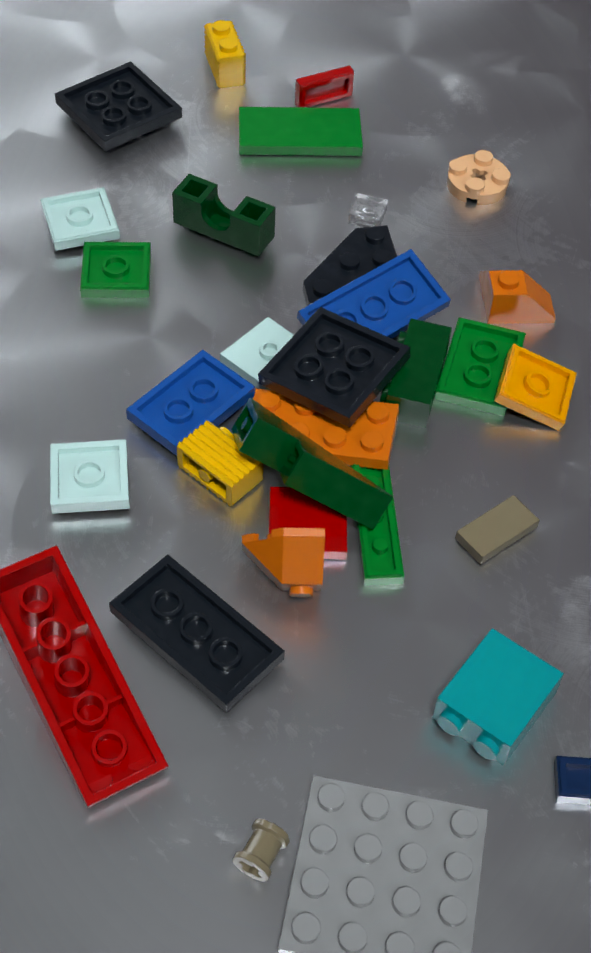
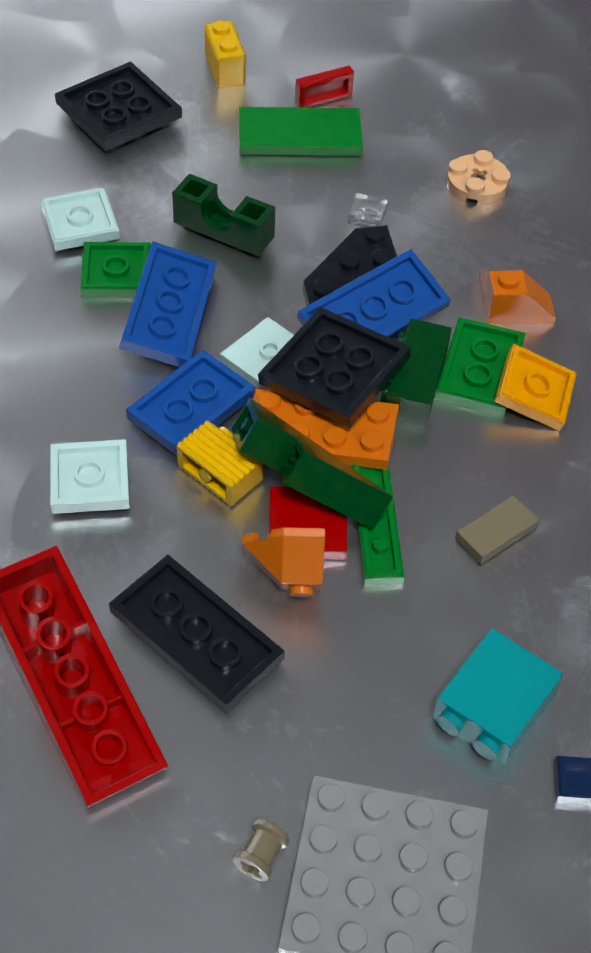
(168, 305): none -> blue plate

